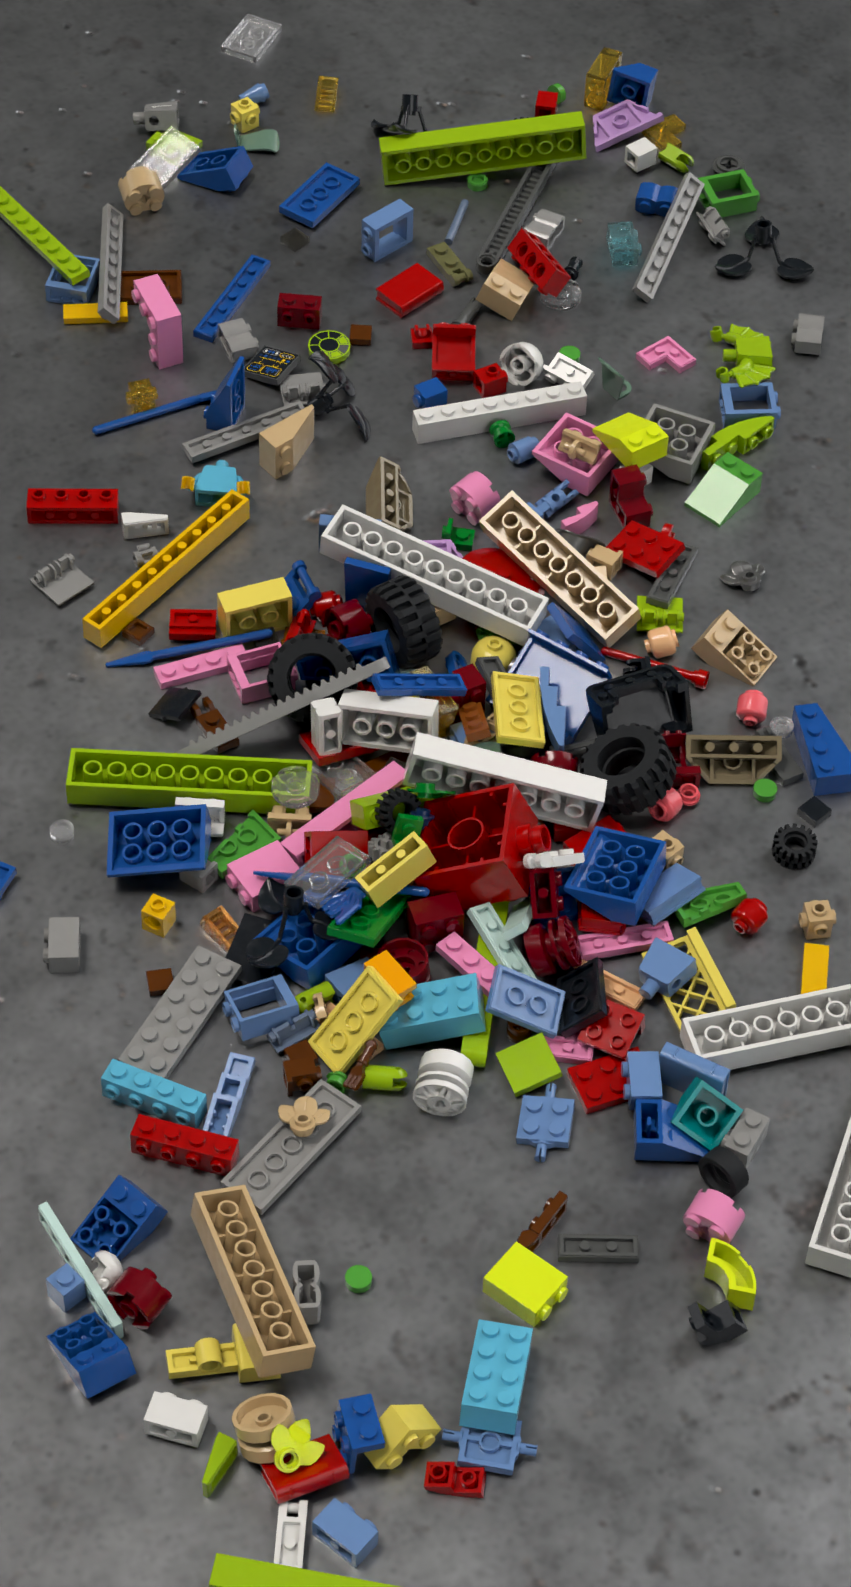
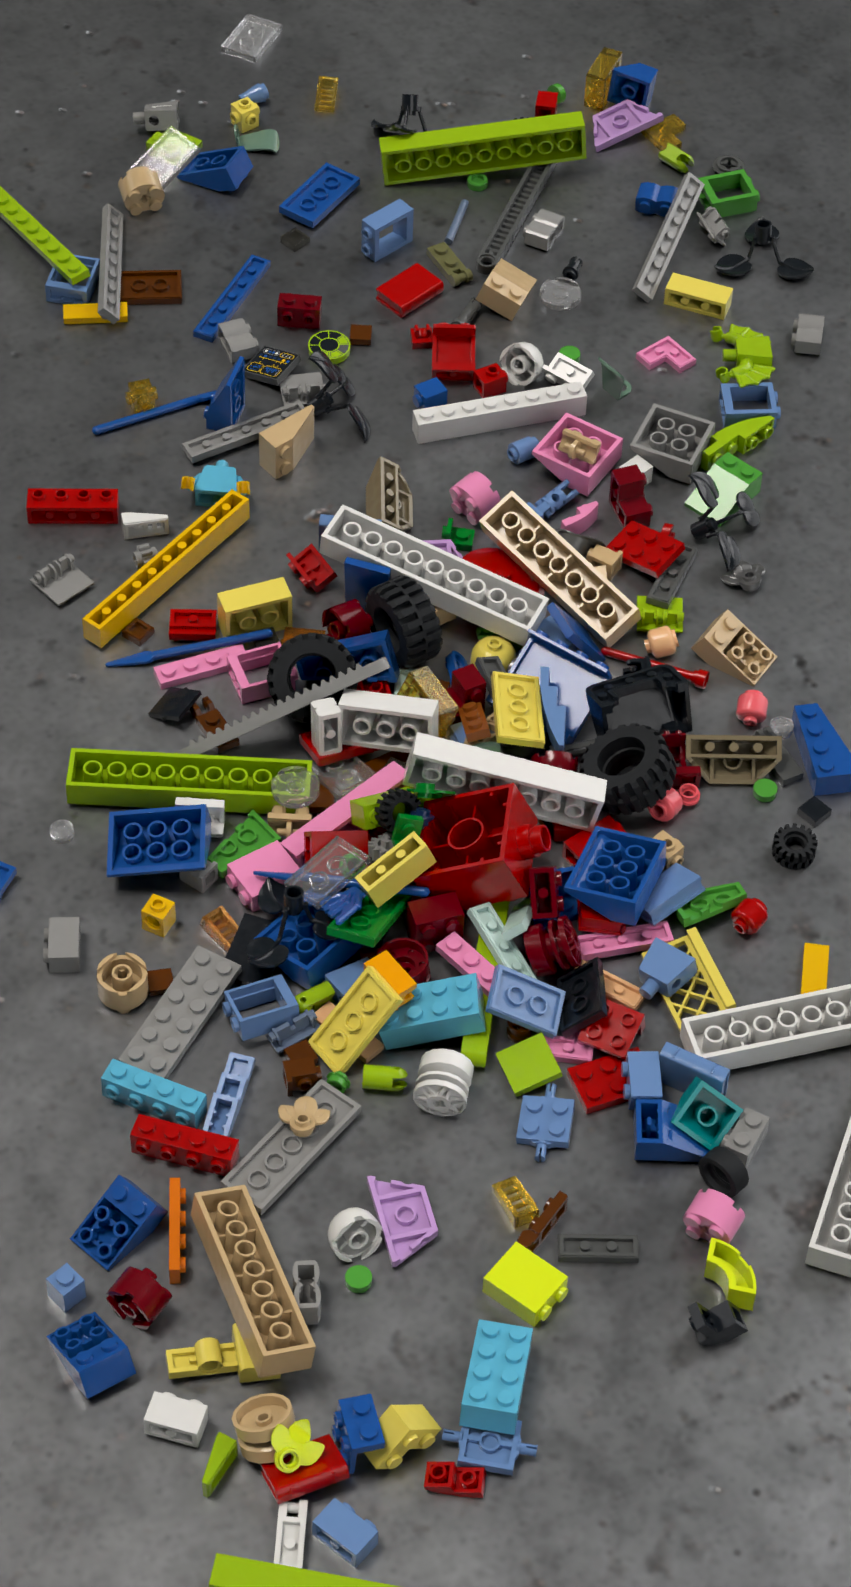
(73, 1258): light aqua tile -> none
(108, 1269): white hair -> none
(122, 982): none -> tan brick
(162, 319): bright pink slope -> none
(176, 1240): none -> orange plate
(300, 599): blue plate -> none
(301, 624): red hinge -> none
(313, 568): none -> red bracket
(320, 1006): tan tile -> none
(327, 600): red head -> none
(354, 1234): none -> white cylinder
(357, 1073): reddish brown piece -> none
(404, 1217): none -> lavender wing
(418, 684): blue tile -> none
(501, 433): green wheel -> none
(521, 1217): none -> clear yellow slope
(538, 263): red brick -> none
(552, 859): white hinge -> none
(623, 243): clear light blue brick -> none
(633, 439): neon yellow slope -> none
(640, 154): white brick -> none
(698, 296): none -> light yellow brick
(706, 526): none -> black plant
(817, 919): tan brick -> none

